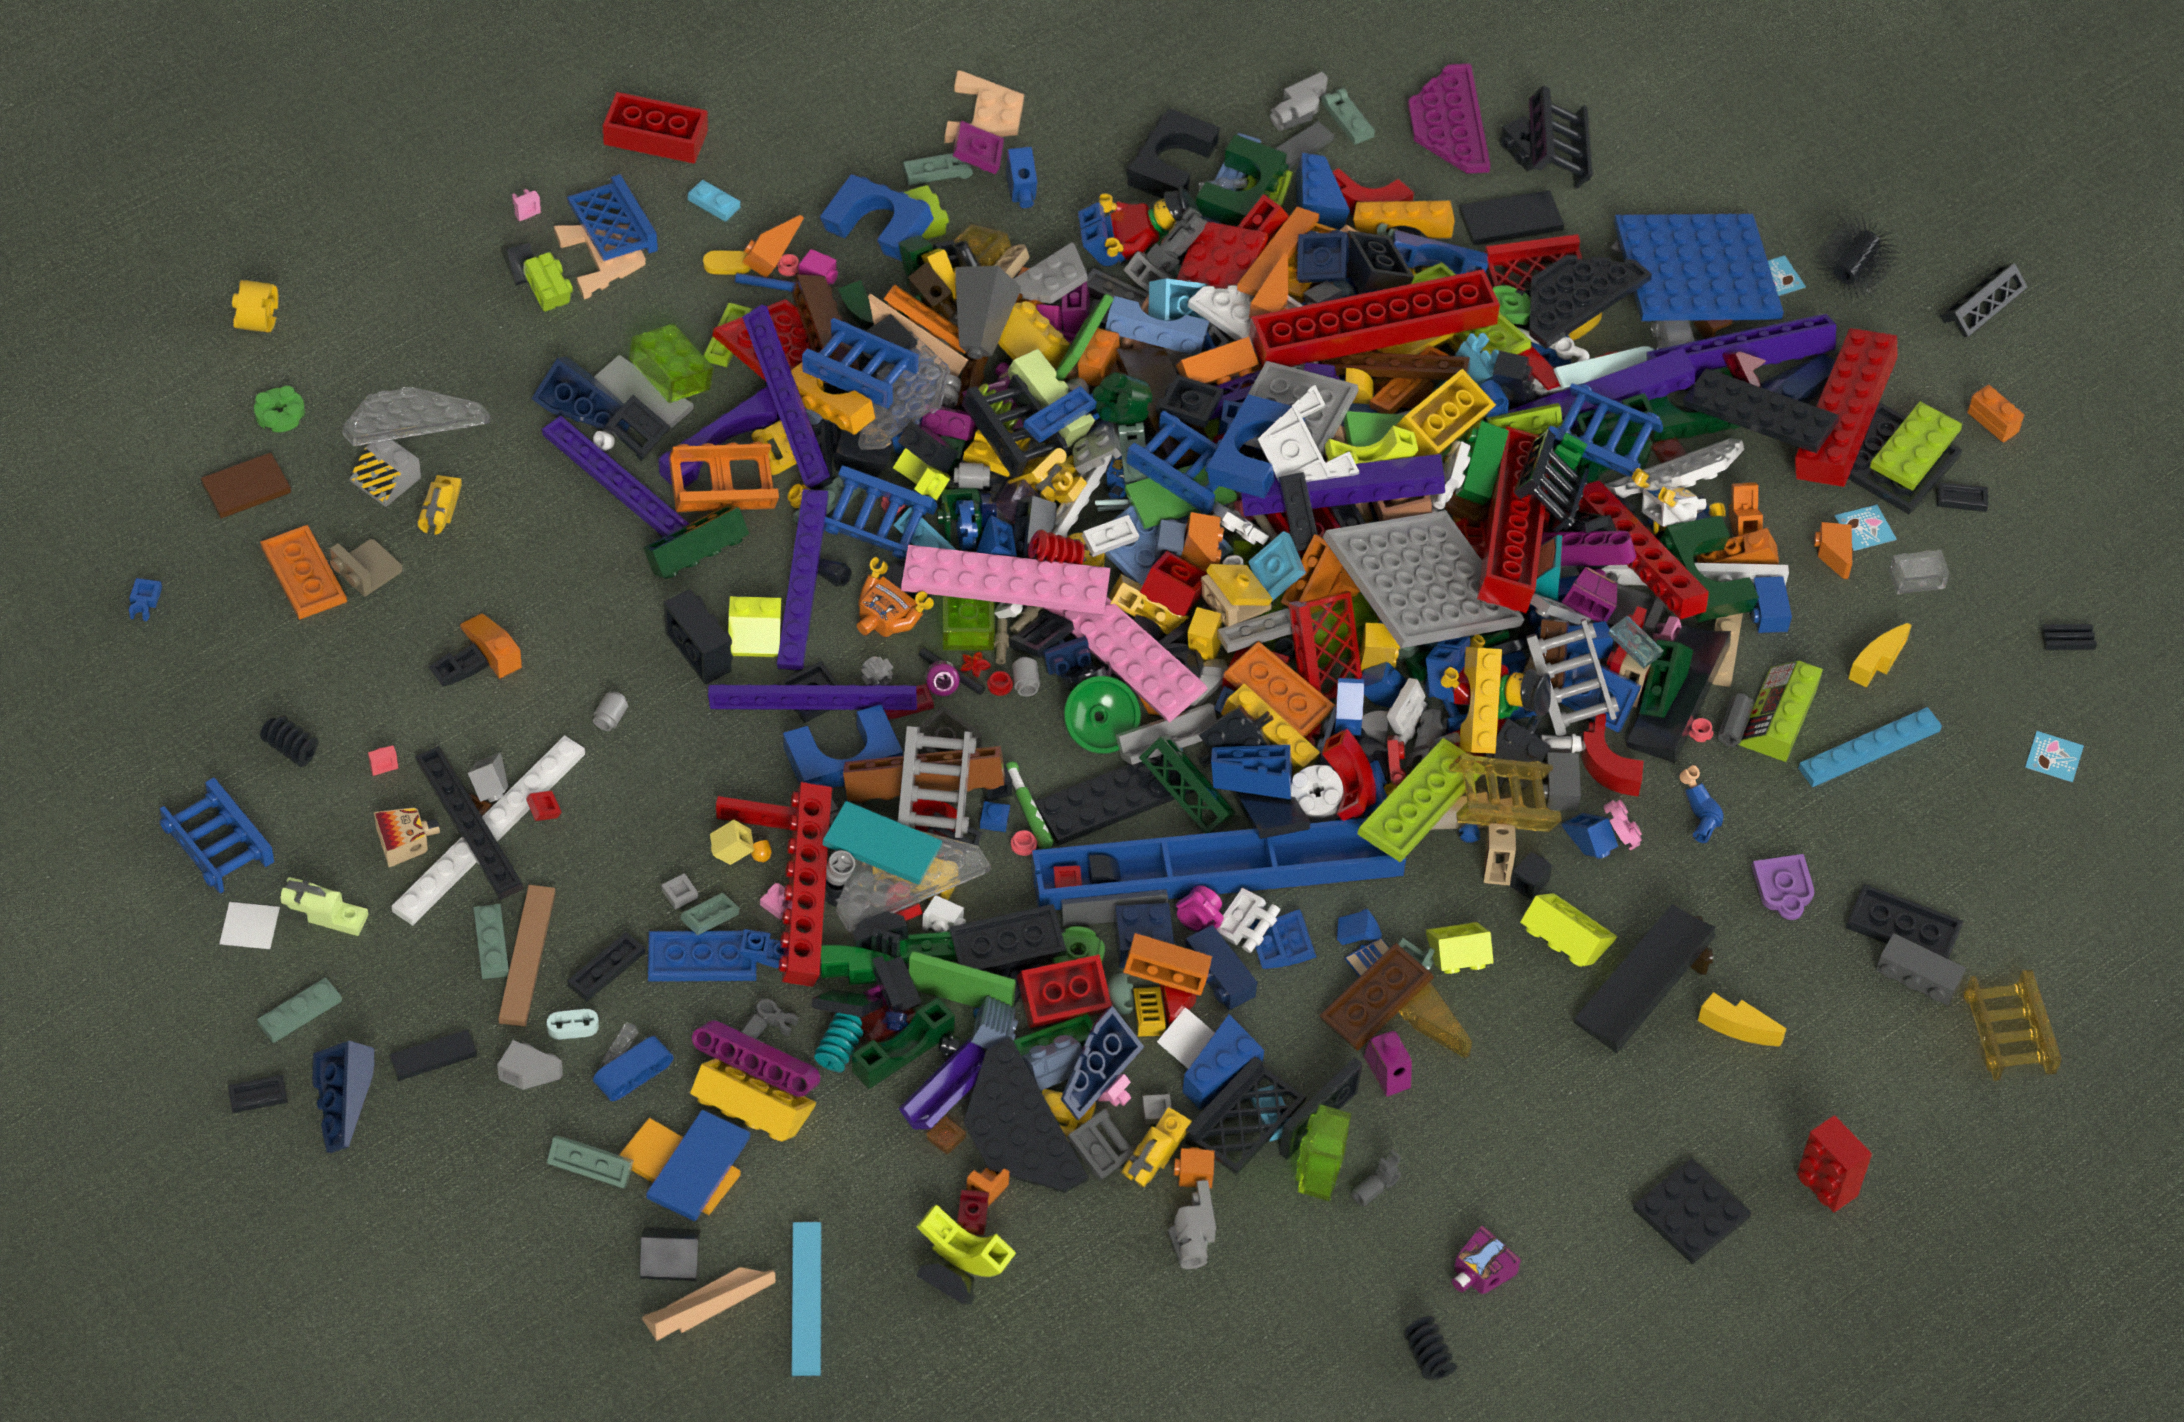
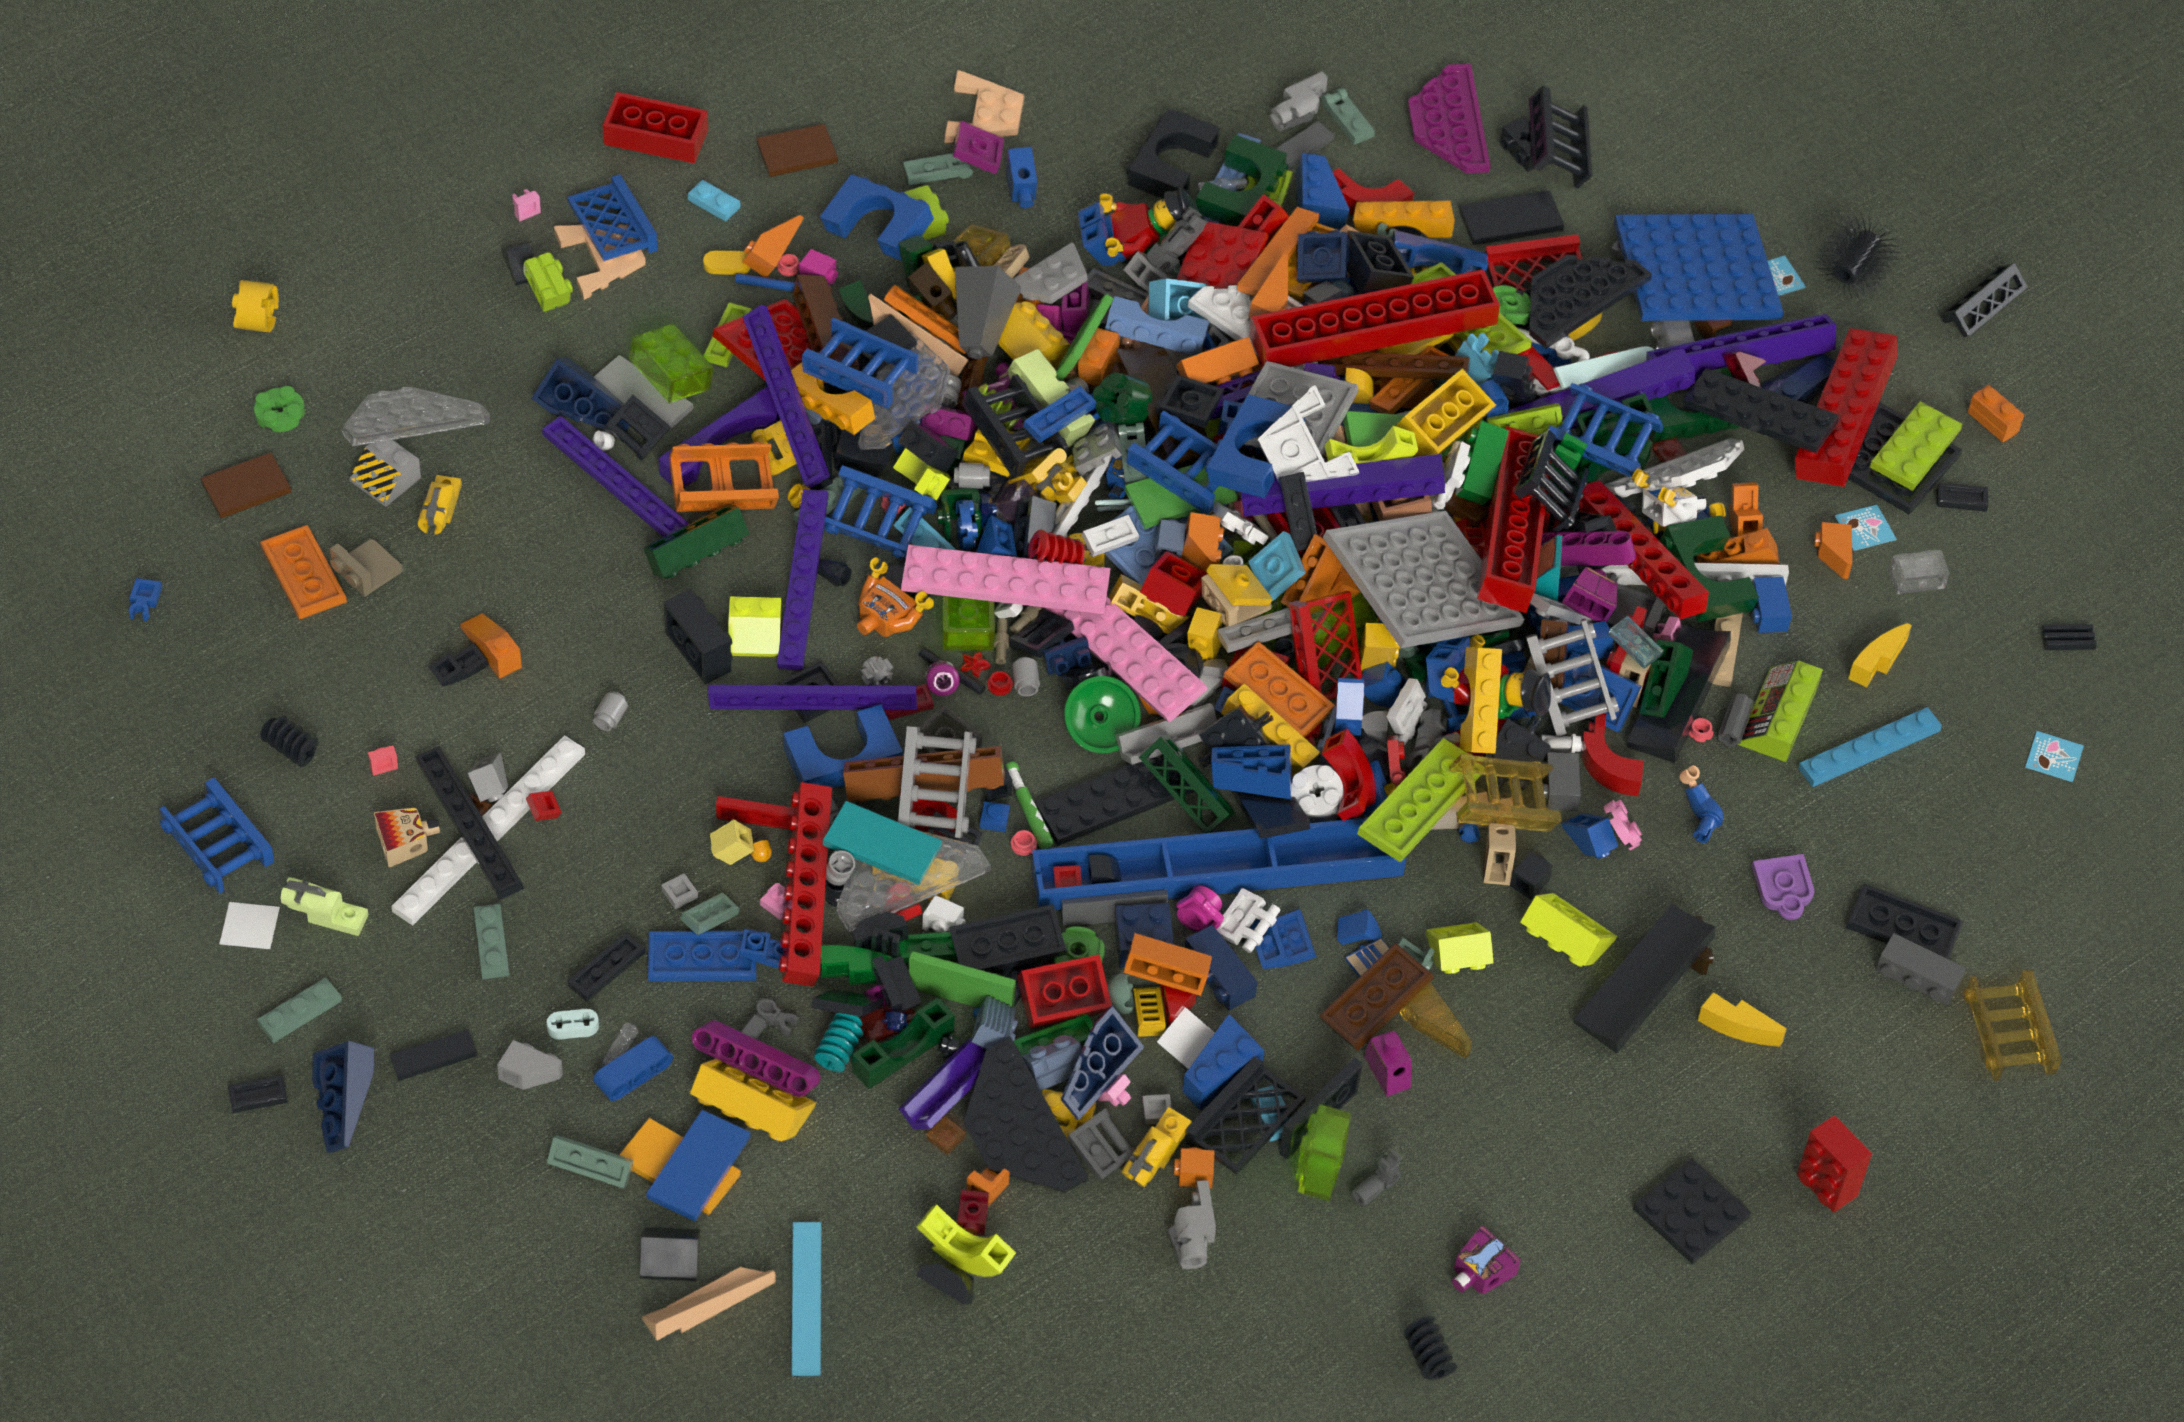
(527, 955): medium nougat tile -> none
(797, 150): none -> reddish brown tile

